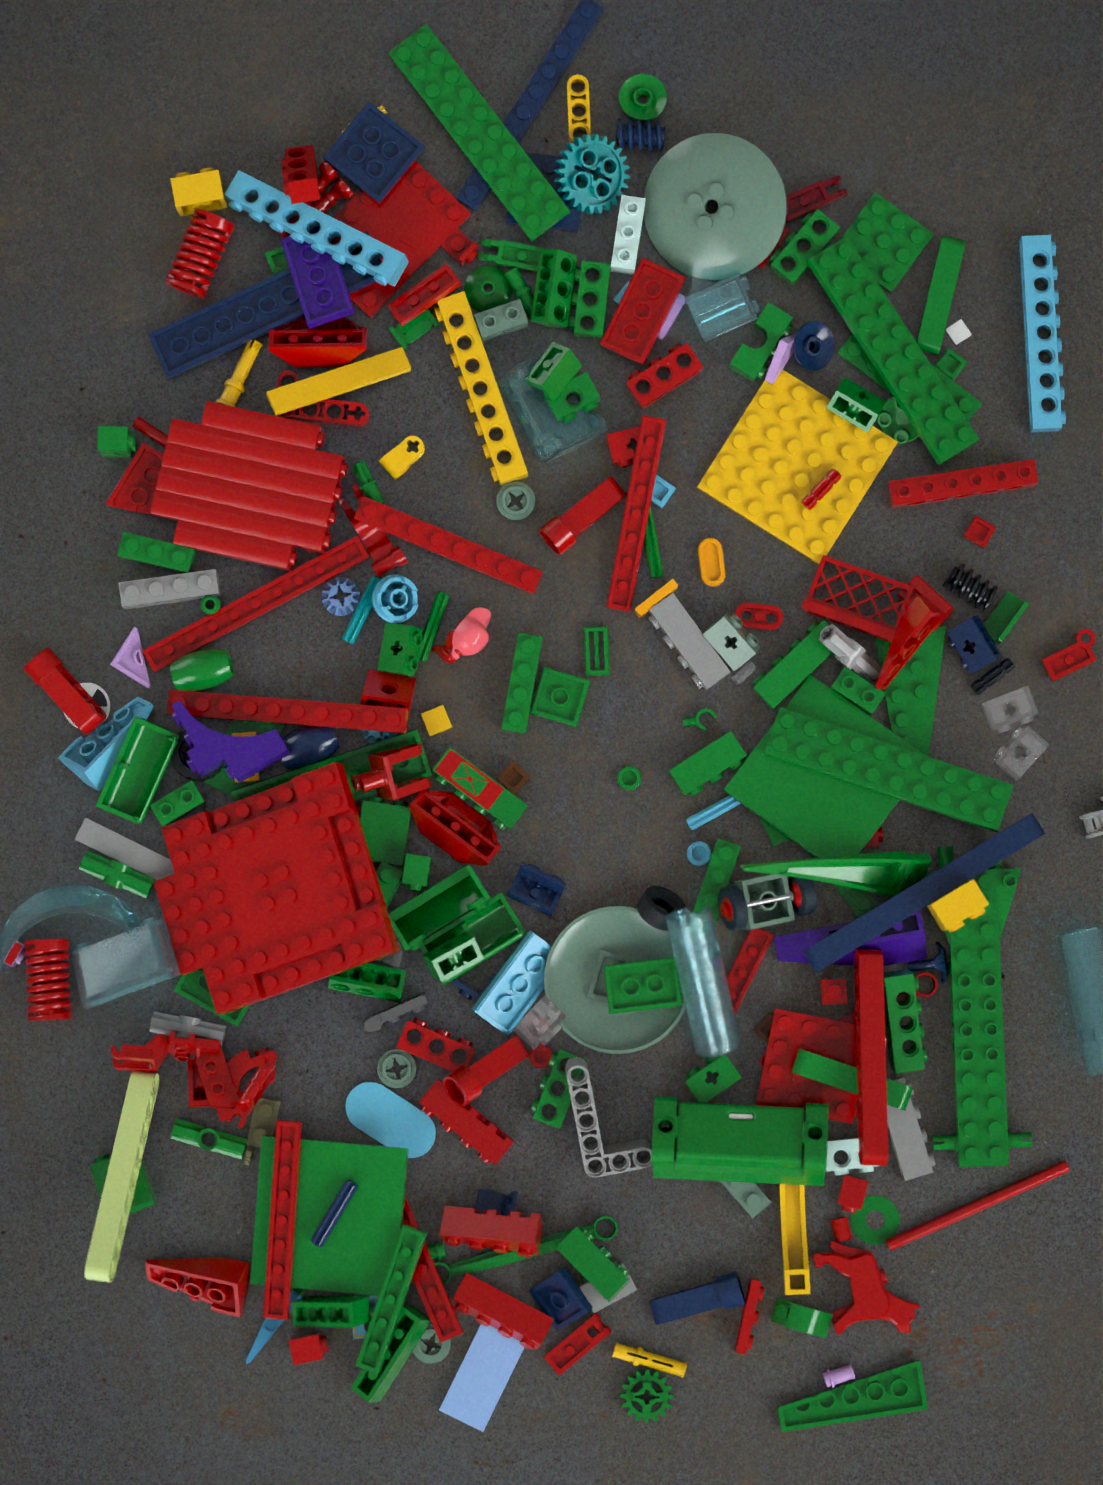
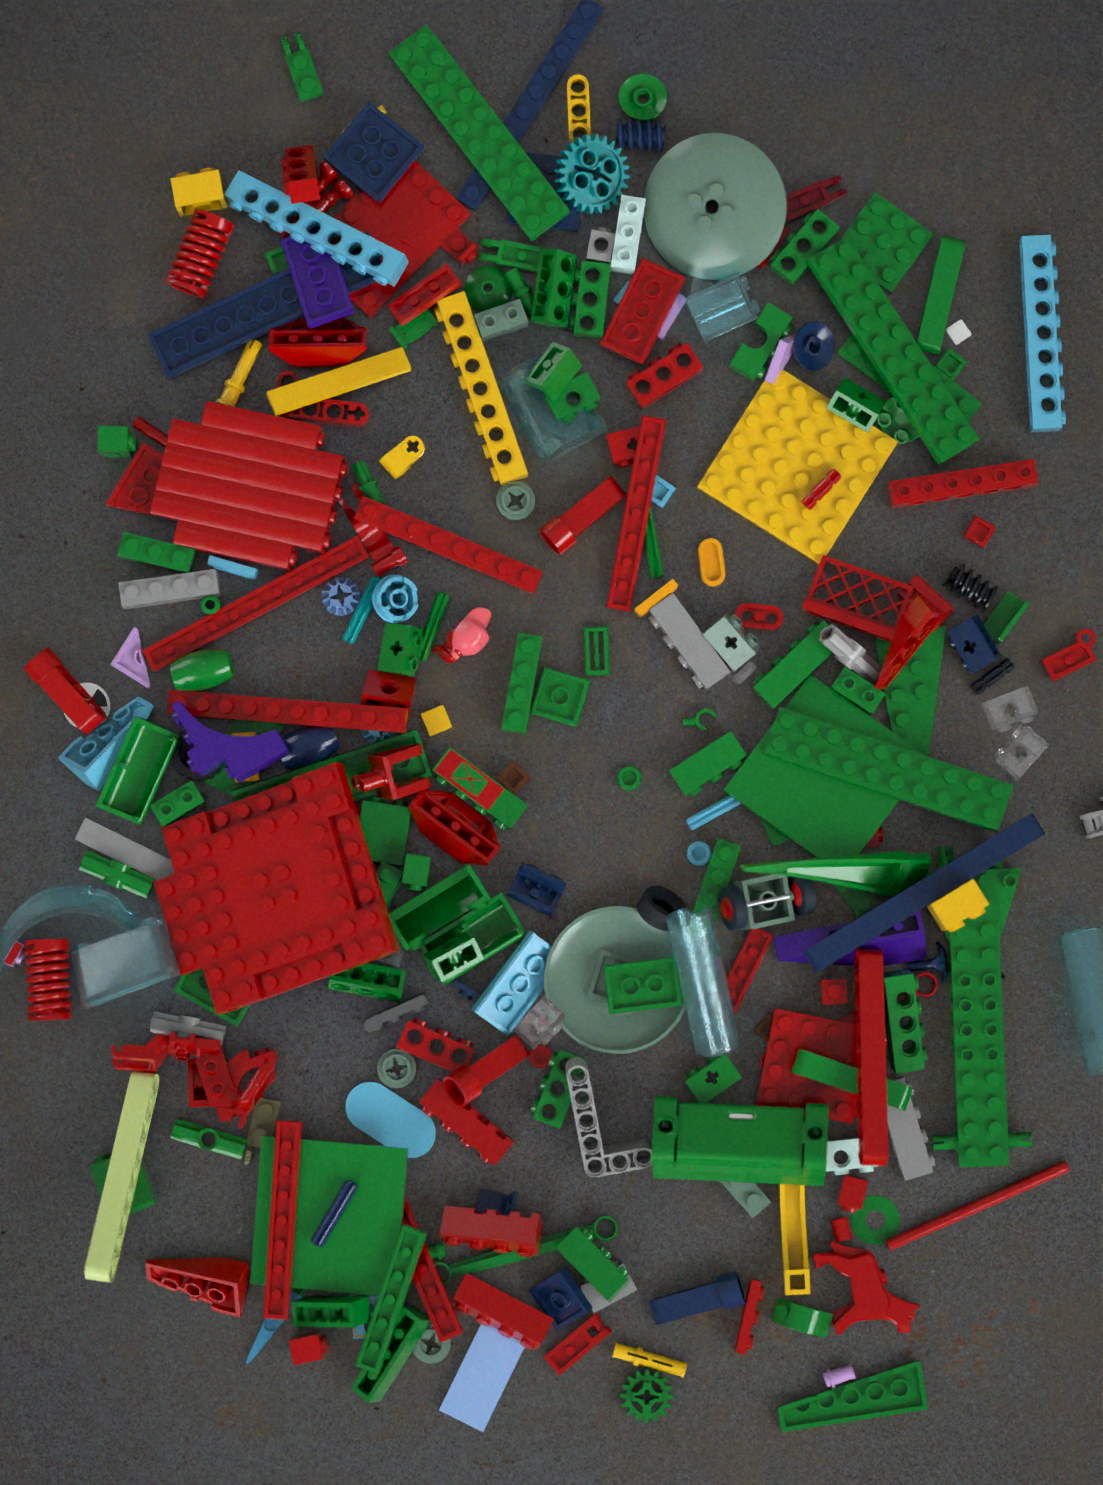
(232, 567): none -> medium azure tile
(302, 70): none -> green hinge
(600, 256): none -> light grey brick

